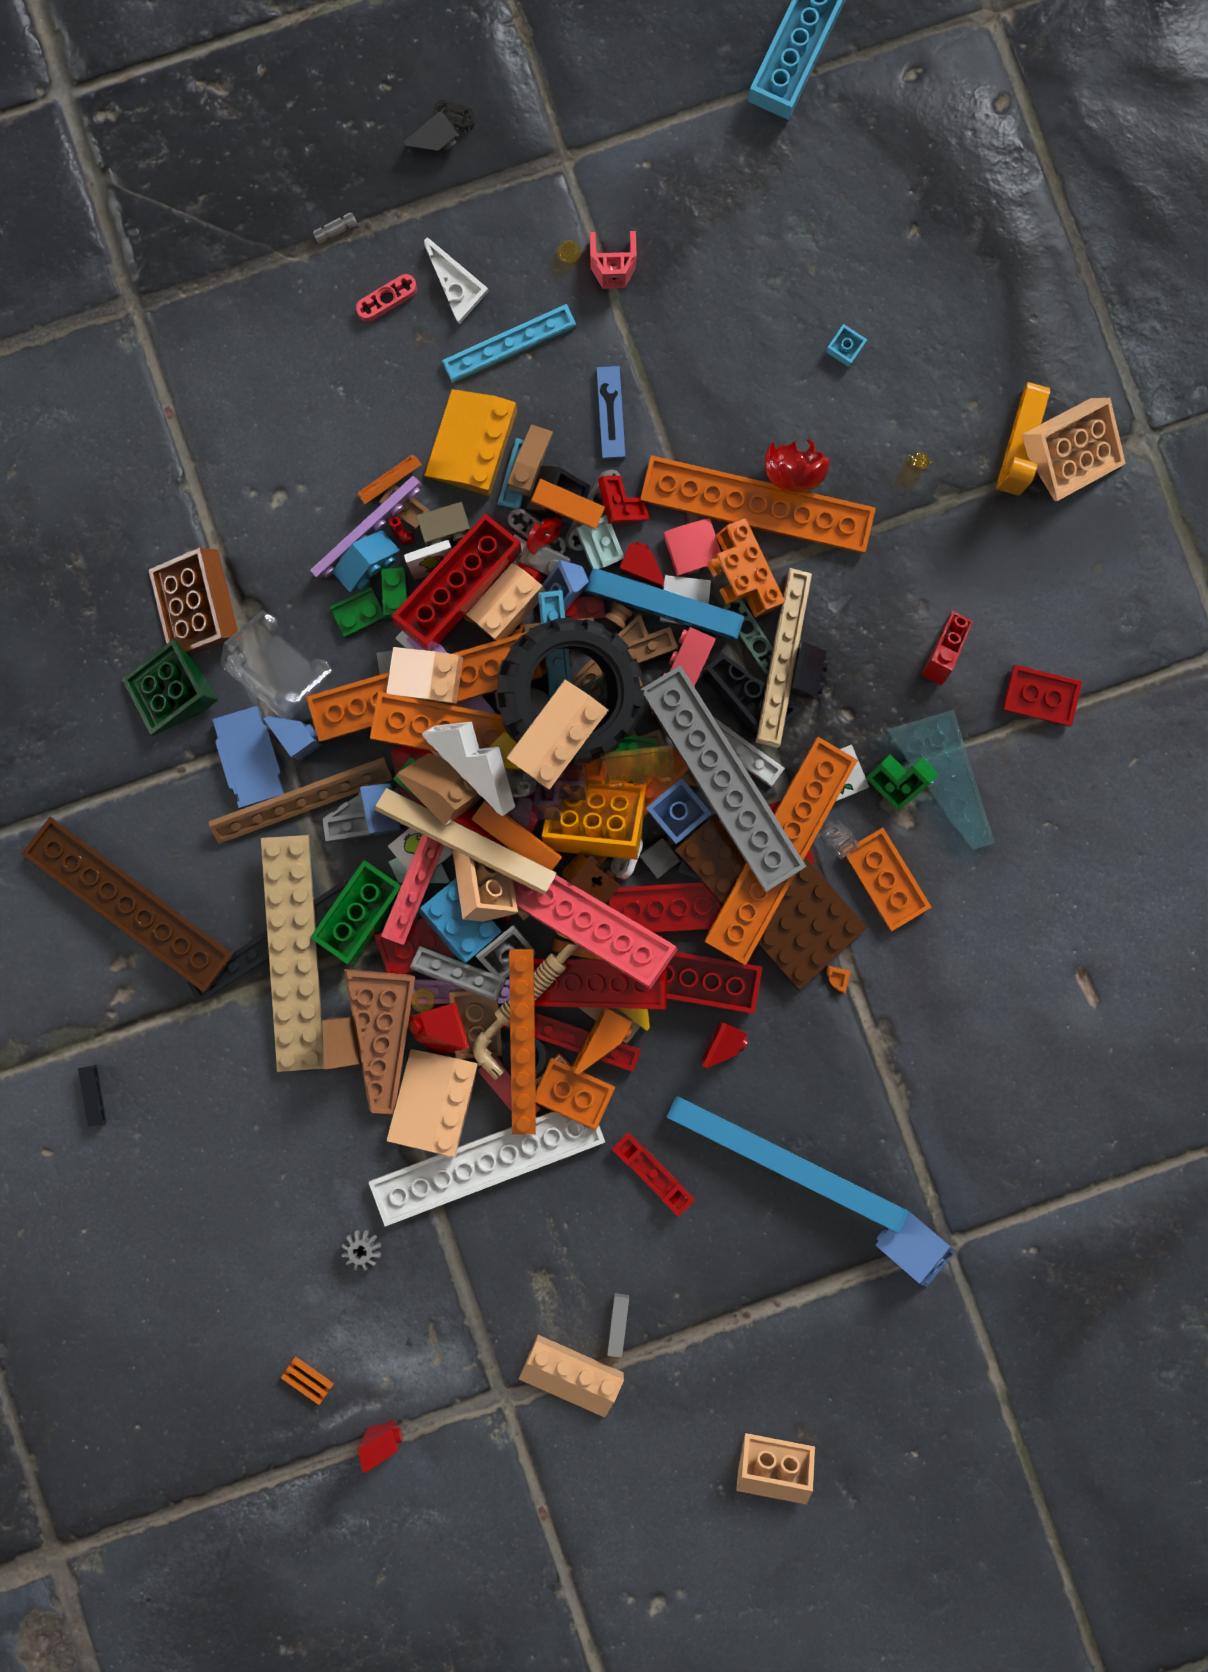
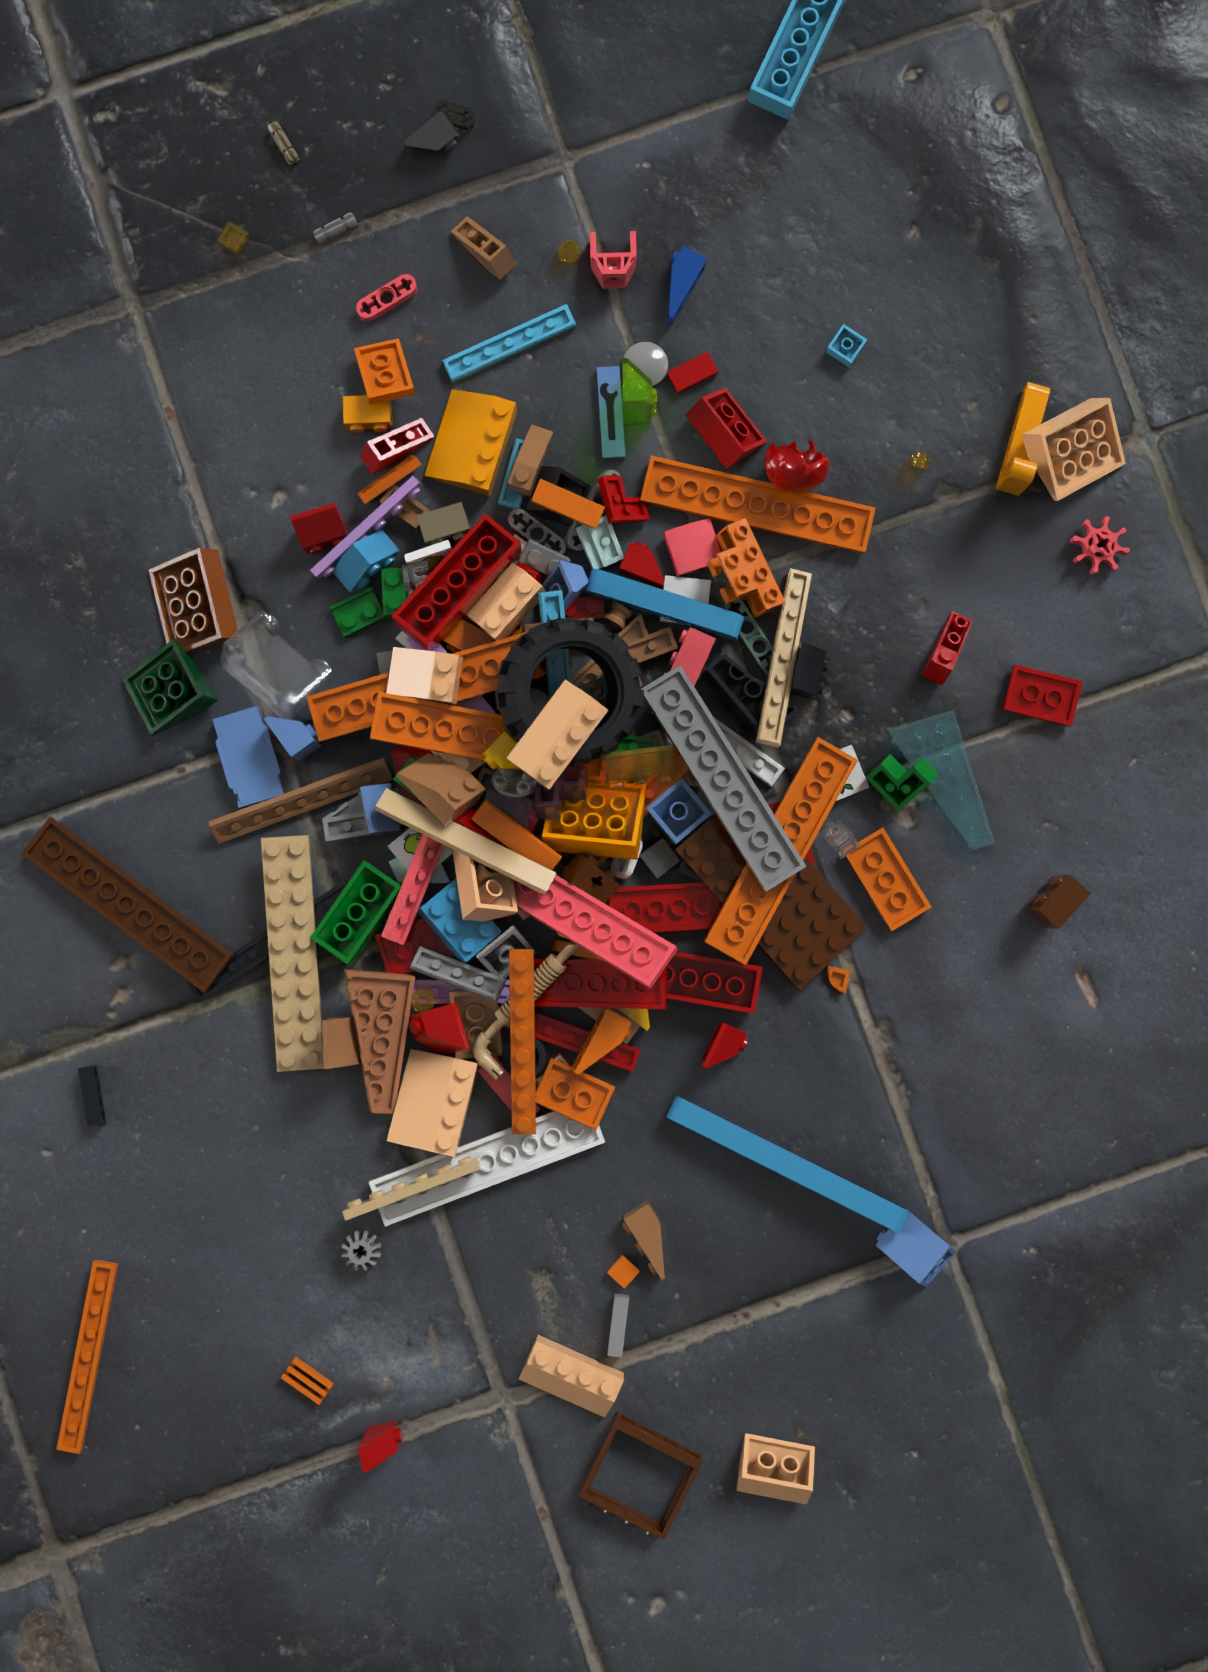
(87, 1356): none -> orange plate
(233, 238): none -> clear yellow plate
(283, 143): none -> dark tan axle
(319, 528): none -> red slope
(360, 415): none -> light orange brick
(384, 371): none -> orange plate
(395, 445): none -> red slope
(397, 529): red arm -> none
(402, 1190): none -> tan plate
(414, 575): none -> clear hinge
(458, 284): white wing -> none
(465, 636): none -> orange slope
(479, 767): white slope -> none
(484, 247): none -> medium nougat slope
(550, 526): red piece -> none
(623, 1271): none -> orange tile
(637, 395): none -> clear neon green slope
(646, 1229): none -> medium nougat slope
(649, 360): none -> light grey dish
(654, 1174): red slope -> none
(658, 1441): none -> reddish brown window
(685, 273): none -> blue slope
(692, 372): none -> red tile
(725, 427): none -> red slope
(1057, 901): none -> reddish brown brick
(1102, 554): none -> coral gear

